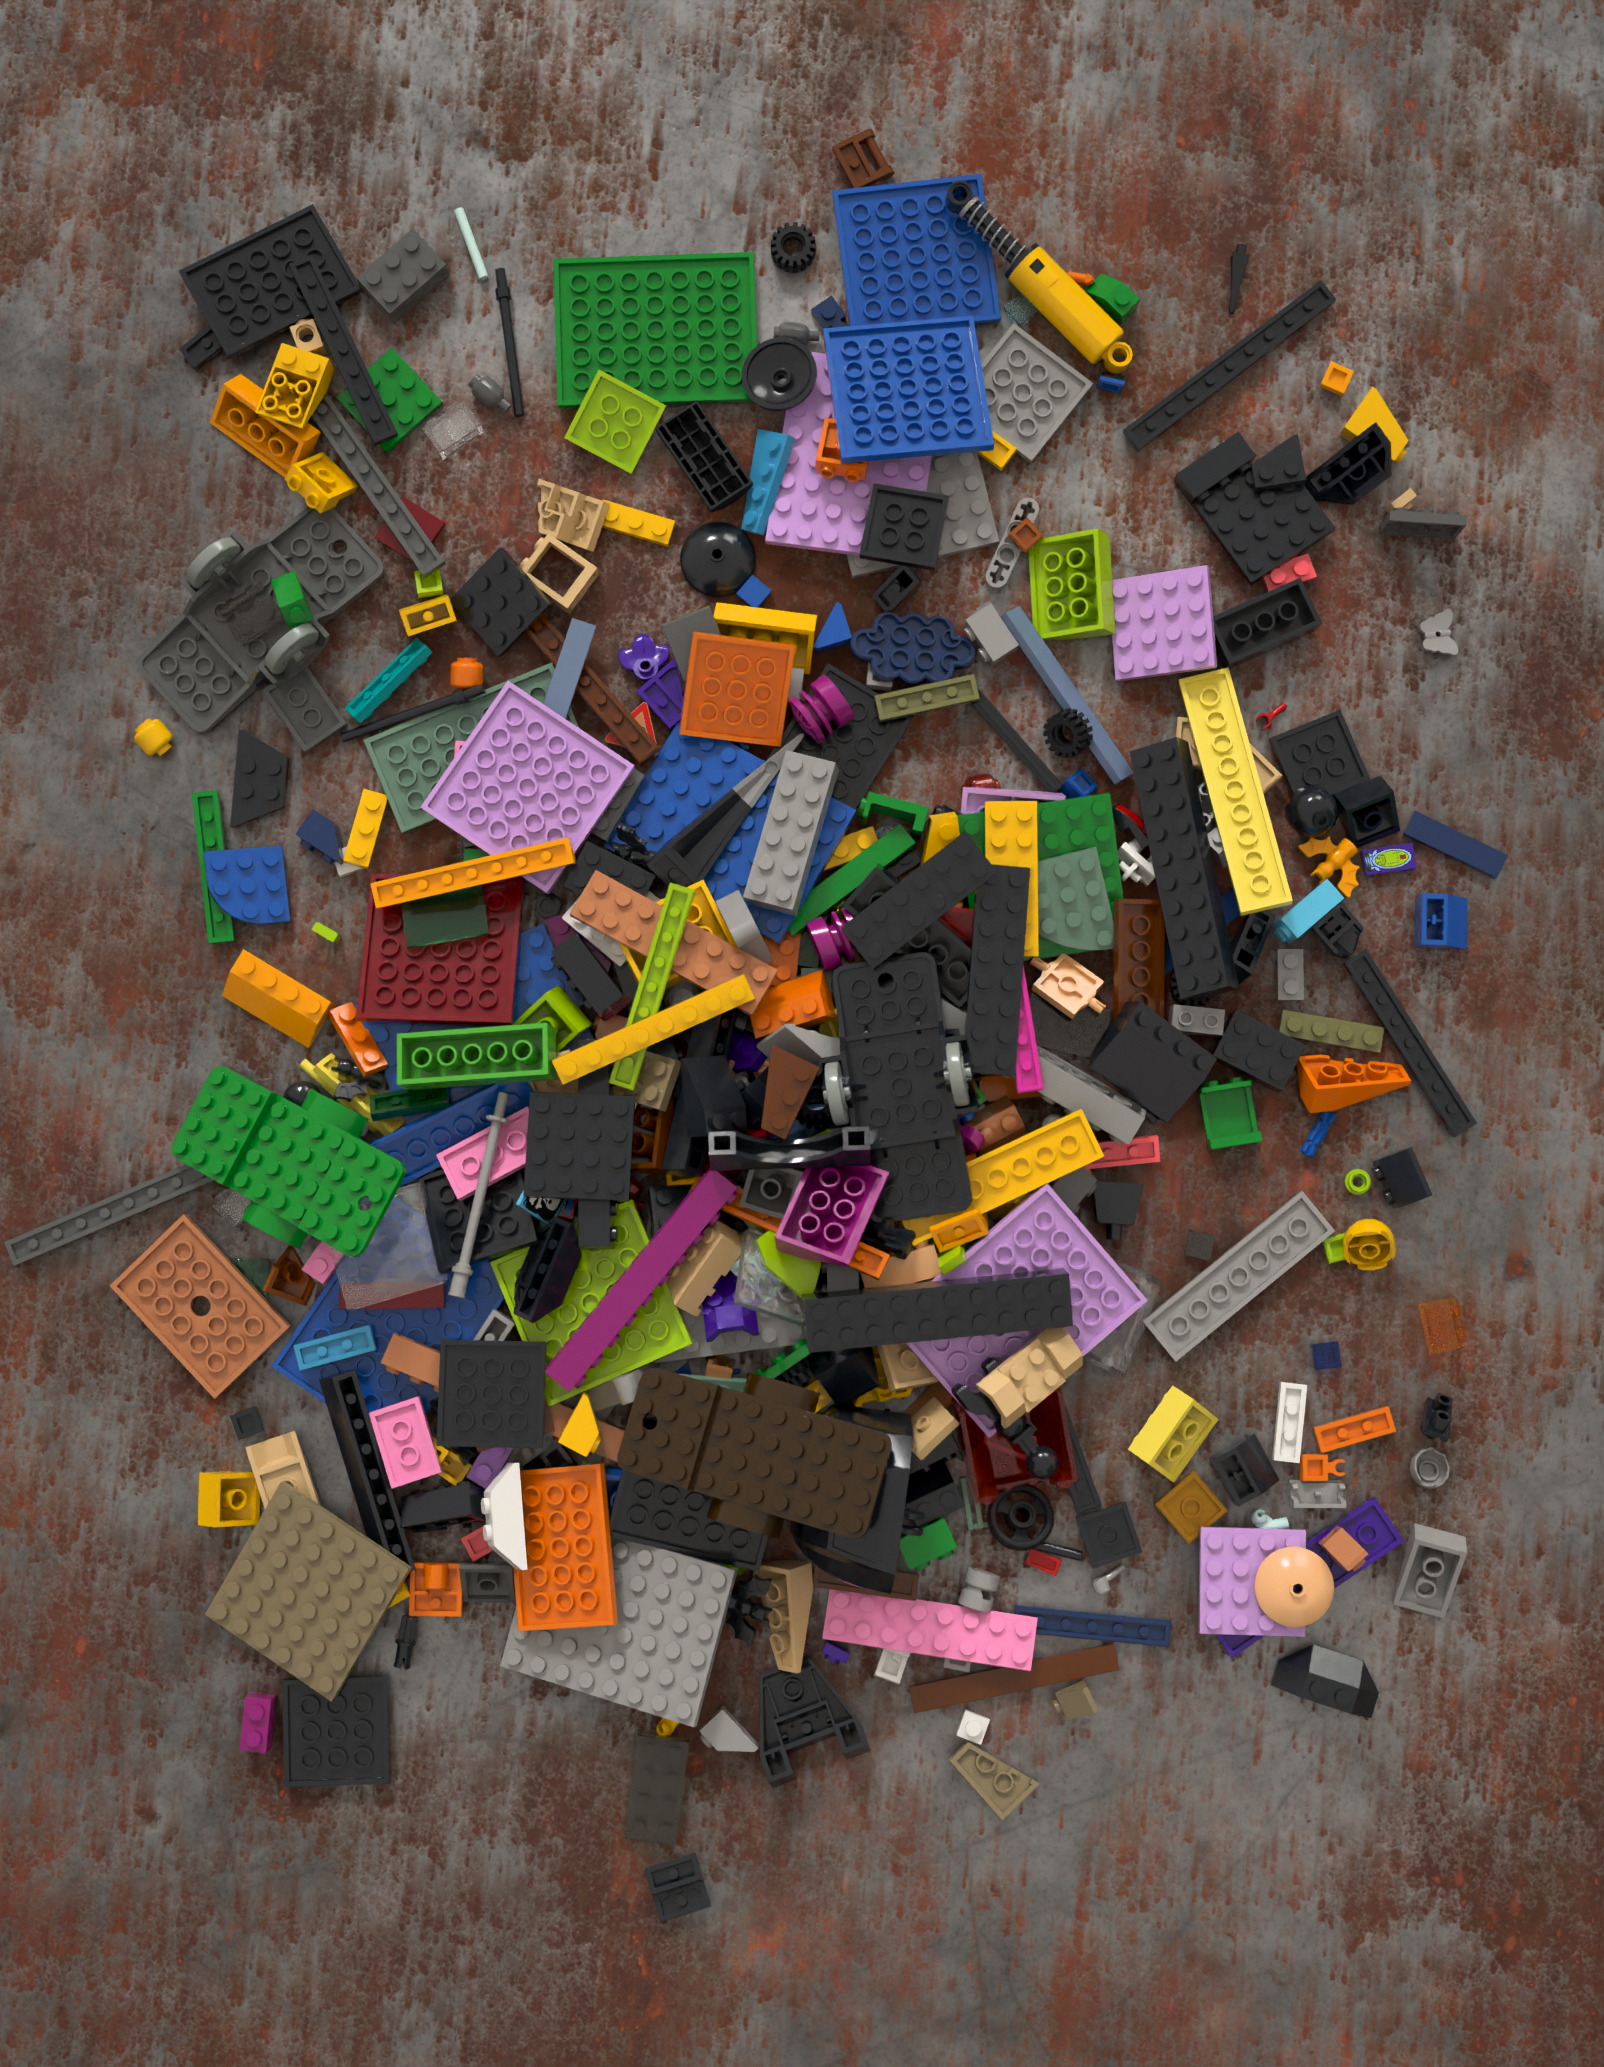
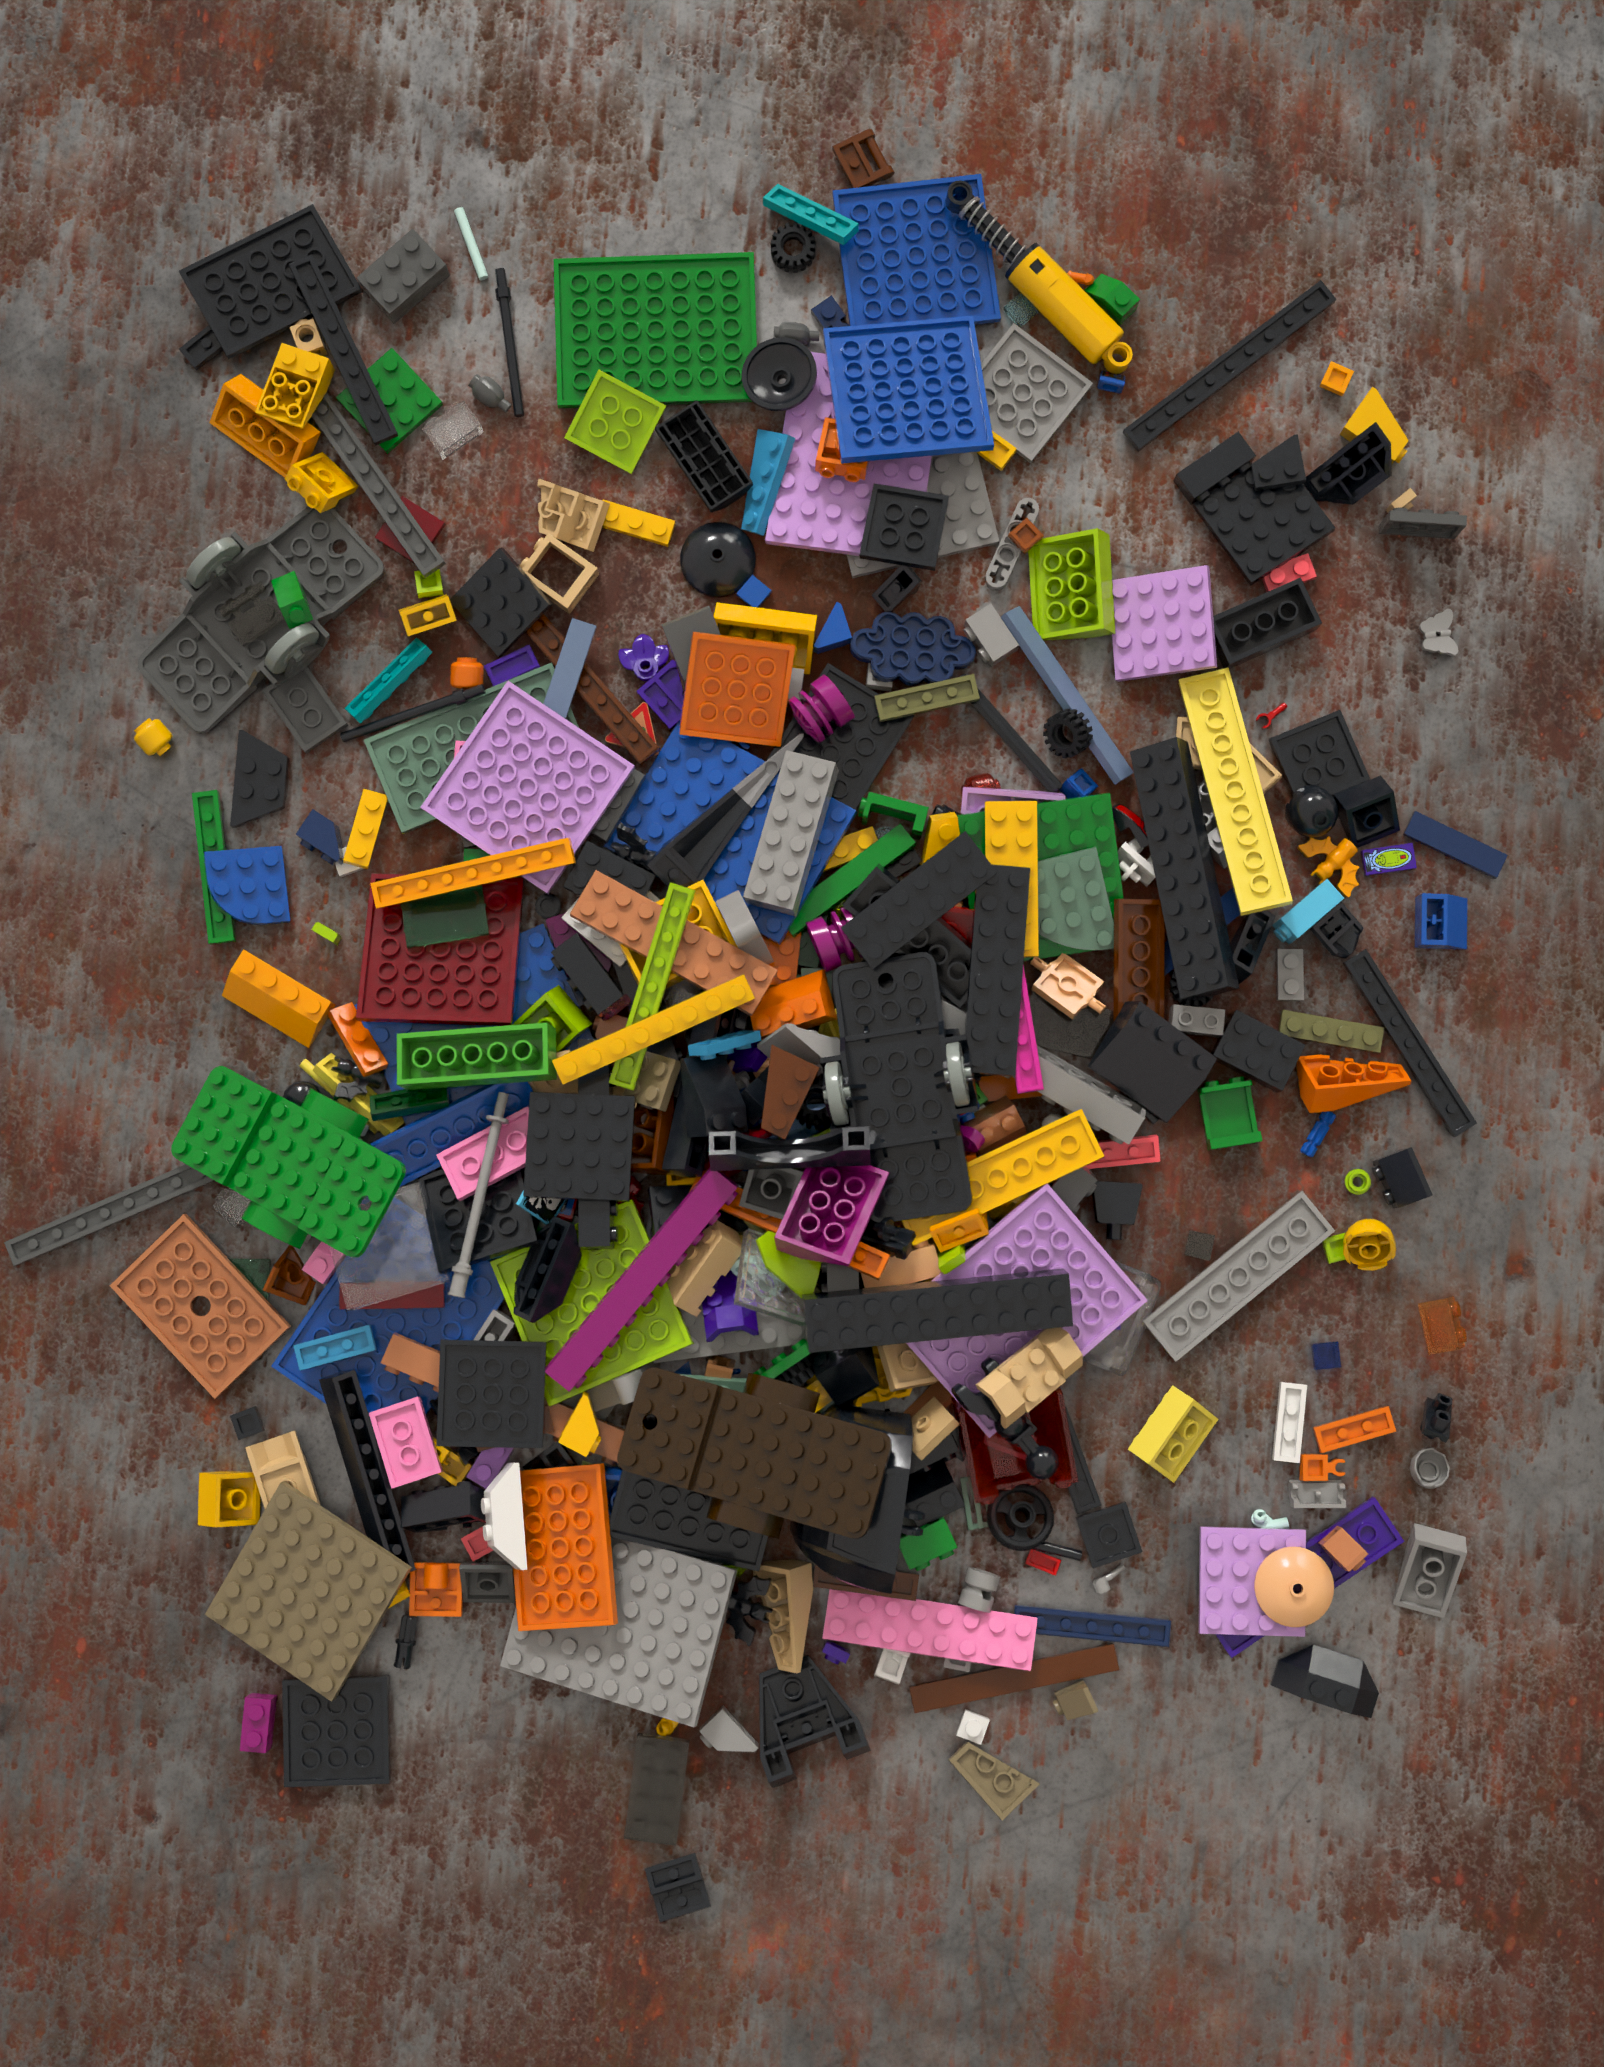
(512, 665): none -> dark purple tile
(724, 1044): none -> dark azure plate
(810, 214): none -> teal plate
(1190, 1506): pearl gold tile -> none
(1238, 264): black piece -> none
(1244, 1470): black slope -> none

